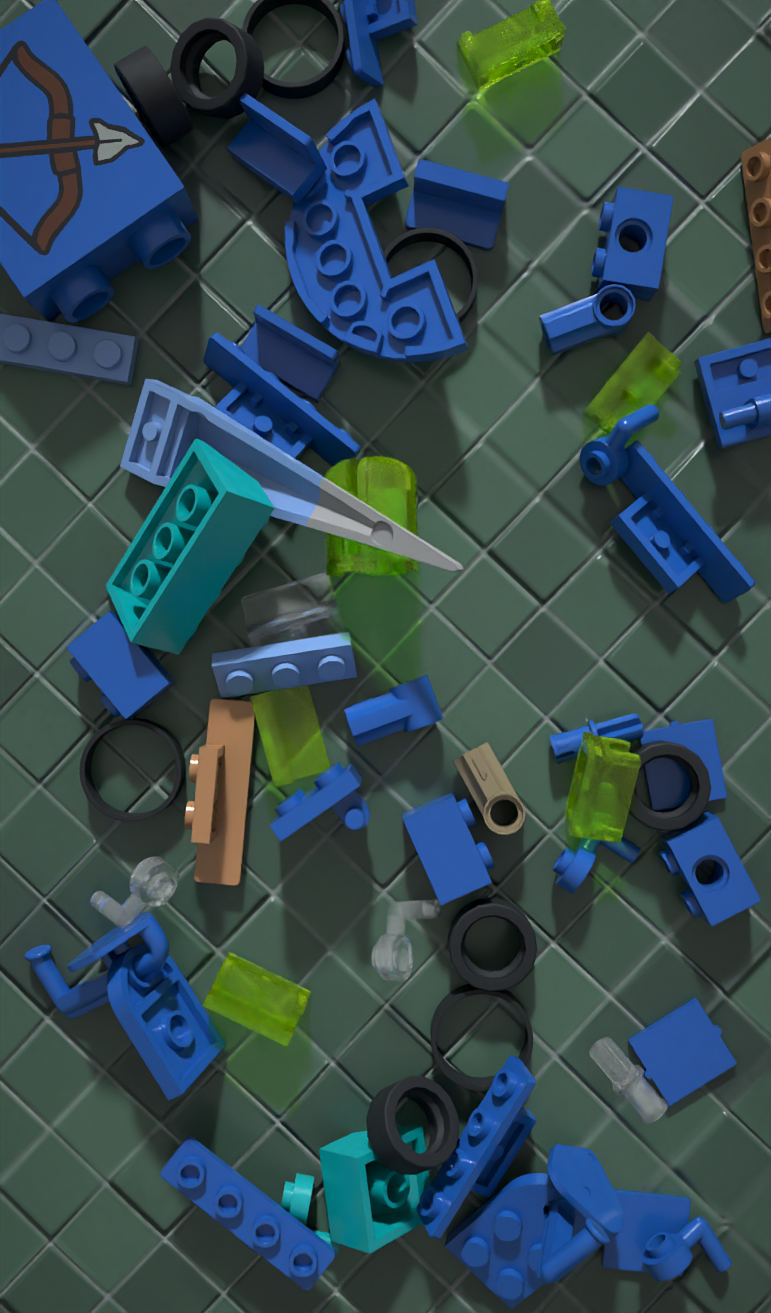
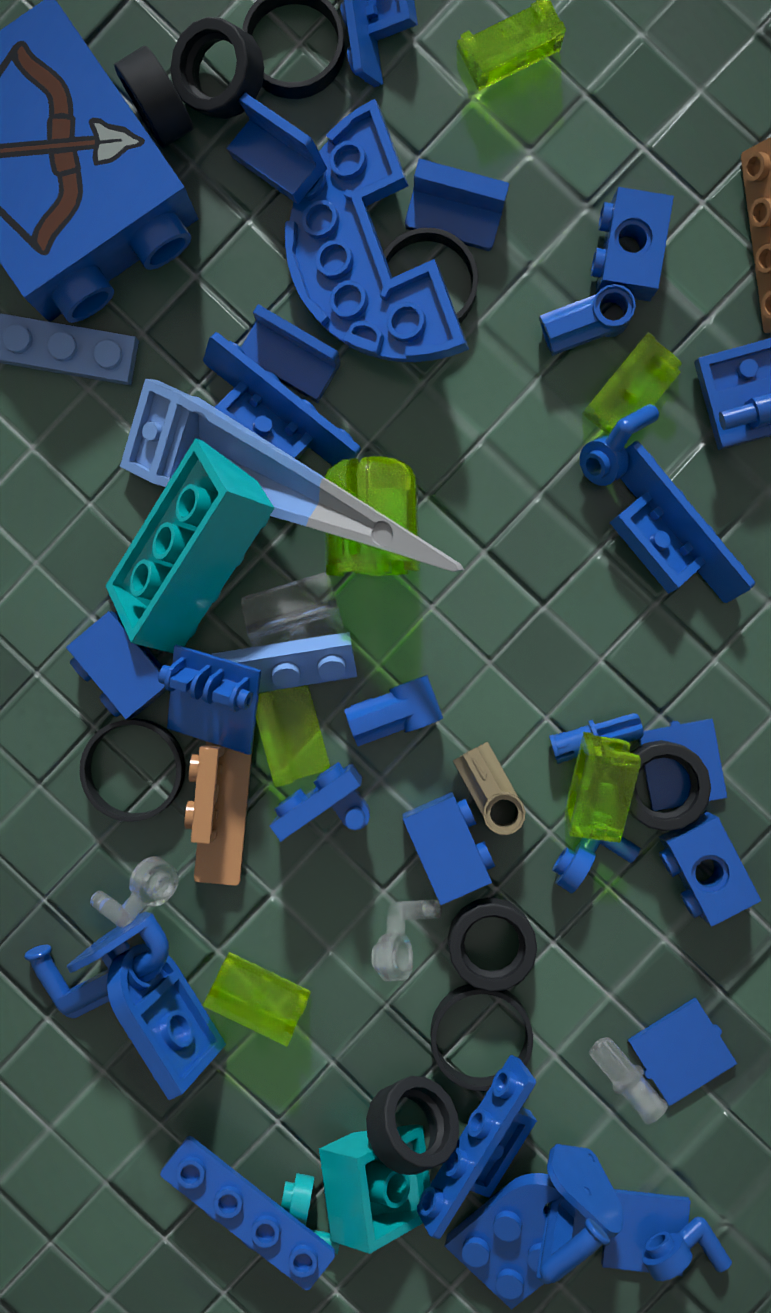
(212, 698): none -> blue hinge

